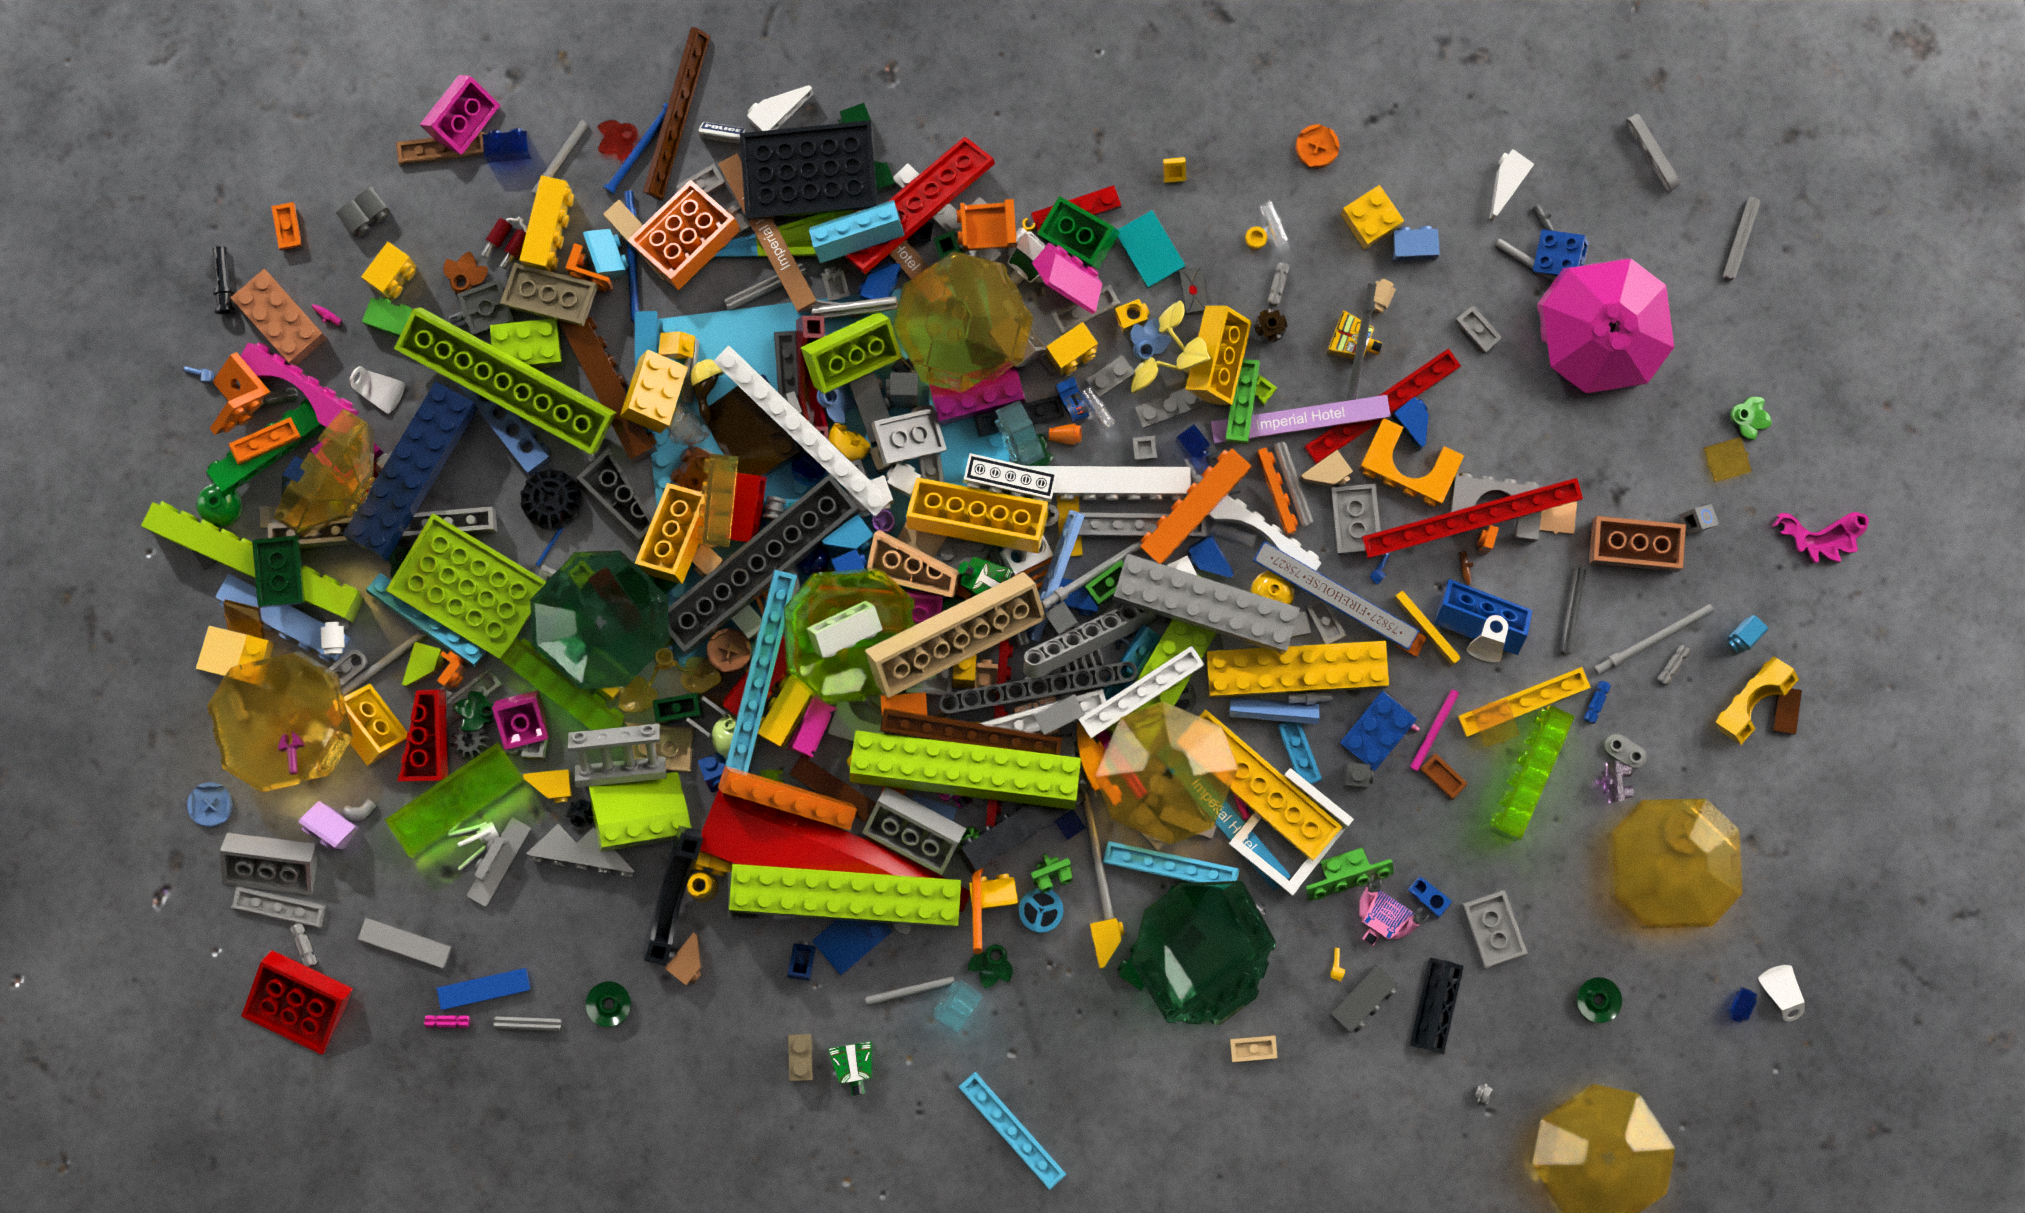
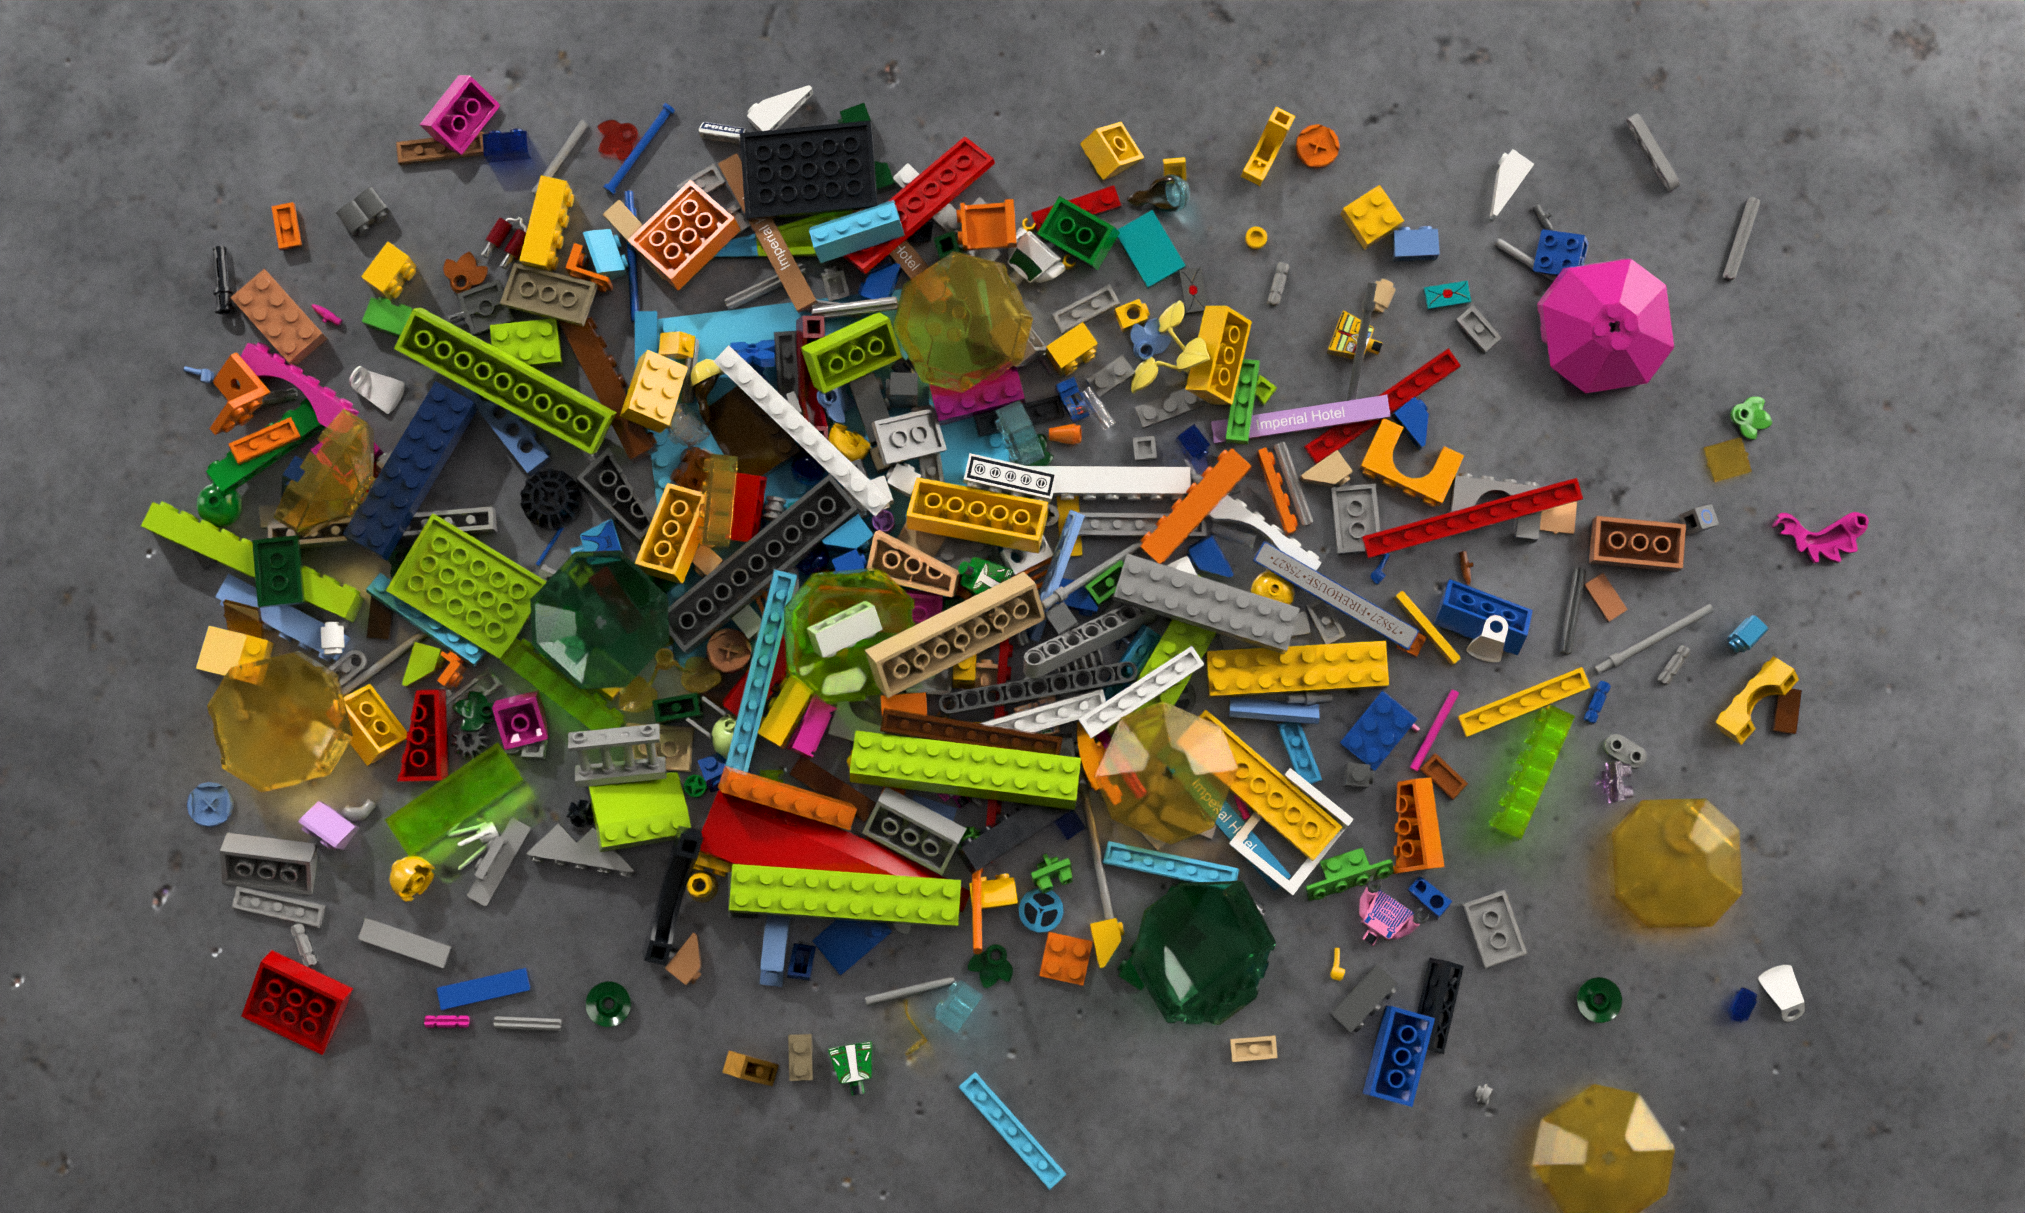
(291, 751): magenta bar -> none
(379, 621): none -> dark brown tile
(410, 877): none -> yellow cylinder
(553, 784): yellow slope -> none
(600, 538): none -> torso
(676, 113): reddish brown tile -> none
(691, 785): none -> green wheel
(750, 1068): none -> pearl gold slope
(756, 355): none -> blue plant
(774, 950): none -> light blue arch
(923, 1040): none -> clear yellow piece
(1059, 714): light grey tile -> none
(1065, 958): none -> orange plate
(1069, 276): slope -> none
(1111, 150): none -> yellow slope
(1166, 194): none -> piece
(1267, 332): dark brown brick -> none
(1268, 146): none -> yellow arch
(1274, 223): clear pin -> none
(1398, 1055): none -> blue slope
(1417, 827): none -> orange wedge
(1447, 295): none -> teal tile
(1486, 539): orange plate -> none
(1496, 722): clear yellow piece -> none
(1605, 597): none -> nougat tile

